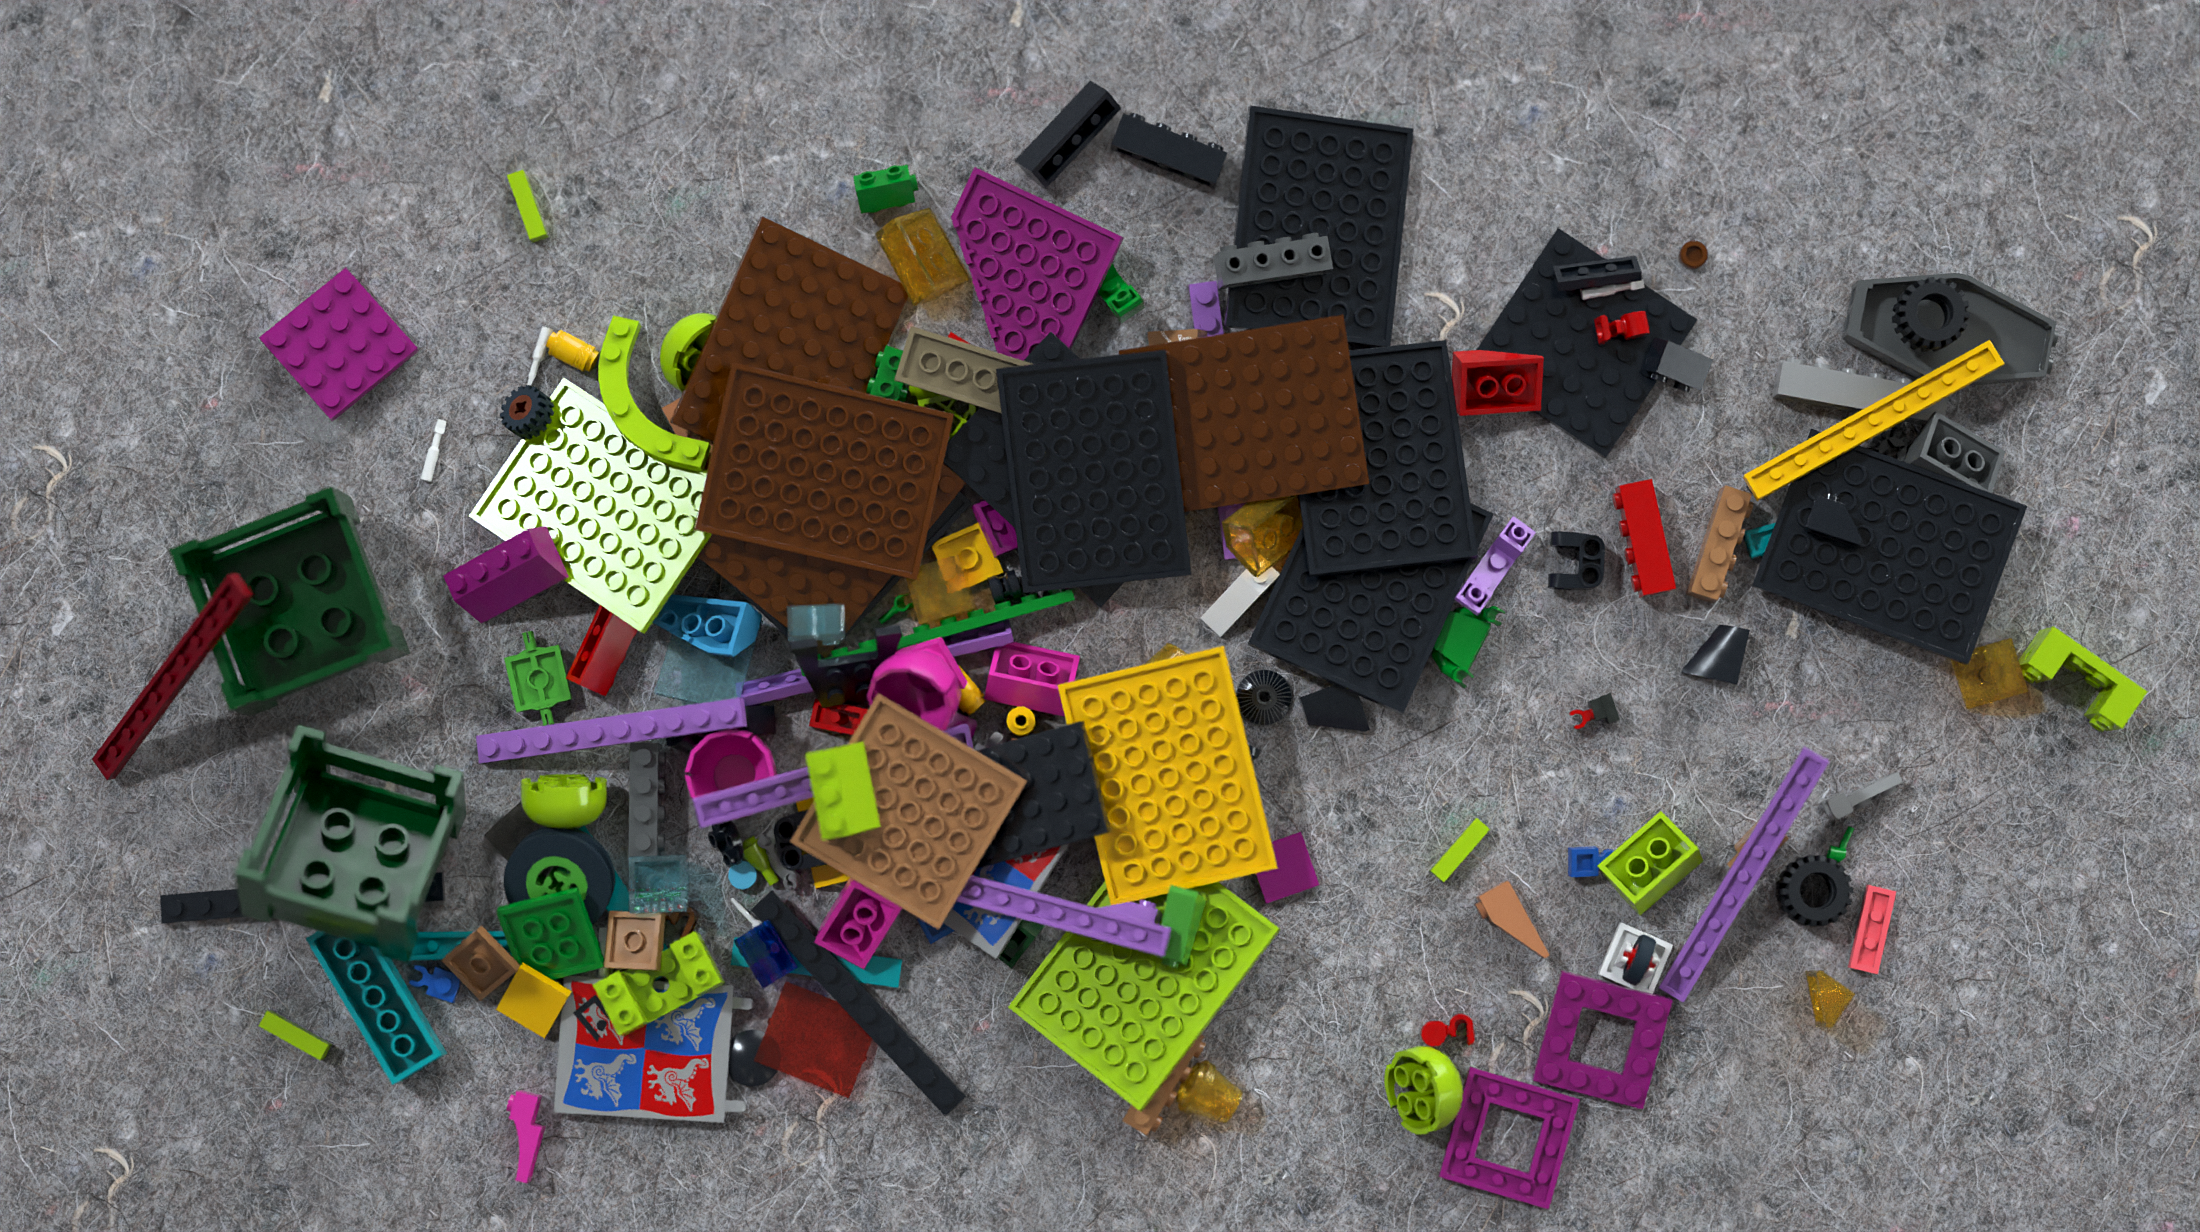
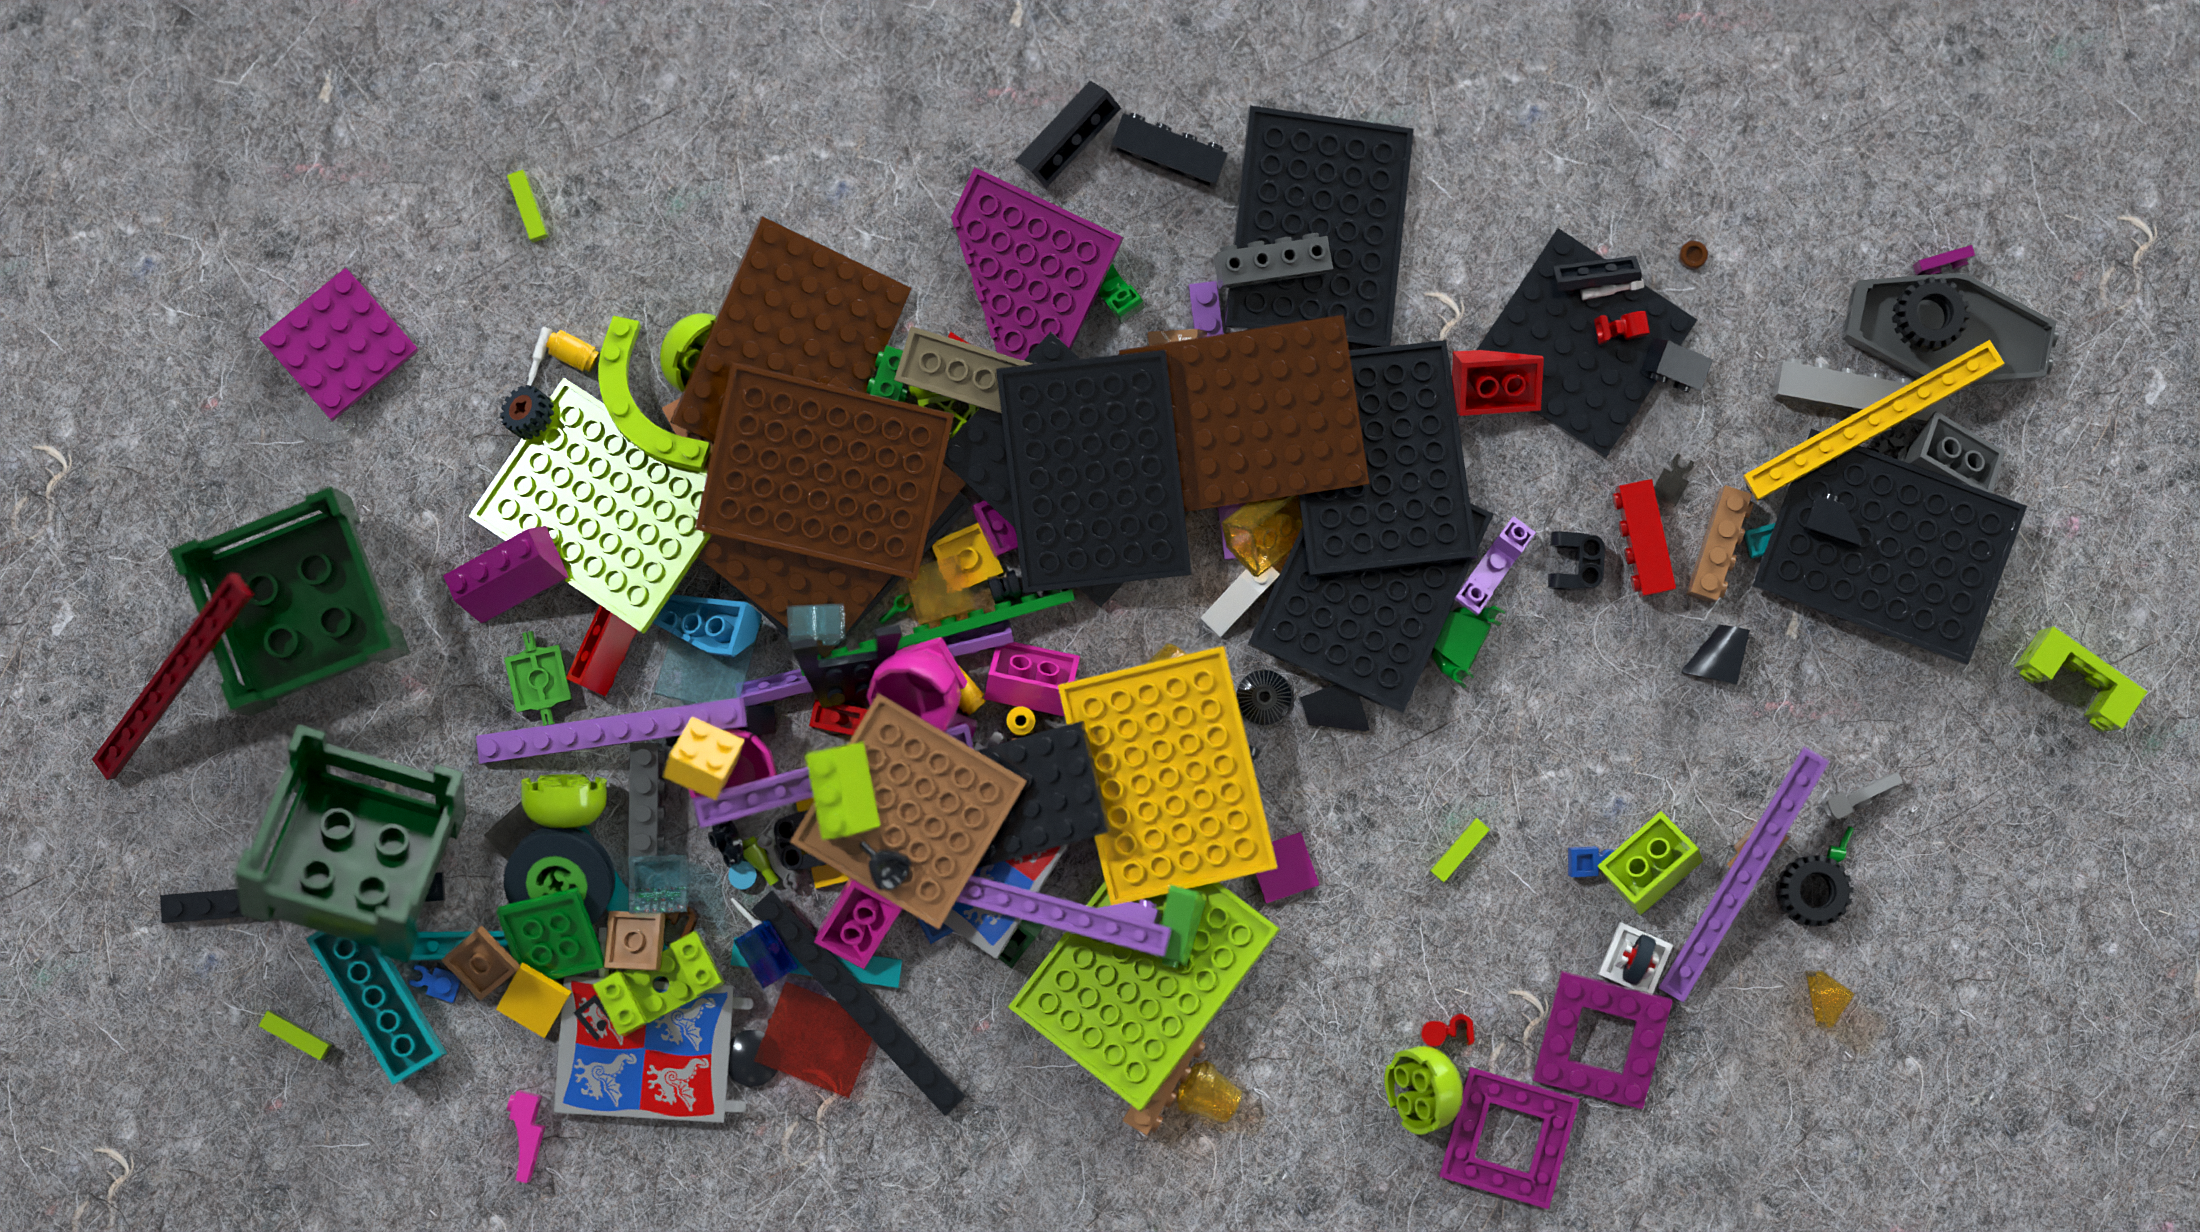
(433, 452): white piece -> none
(703, 758): none -> yellow brick
(885, 188): green brick -> none
(886, 867): none -> black piece
(921, 256): clear yellow slope -> none
(1507, 913): nougat slope -> none
(1599, 709): pearl dark grey piece -> none
(1670, 484): none -> clear smoke plate
(1872, 929): coral plate -> none
(1955, 258): none -> magenta plate
(1991, 674): clear yellow slope -> none

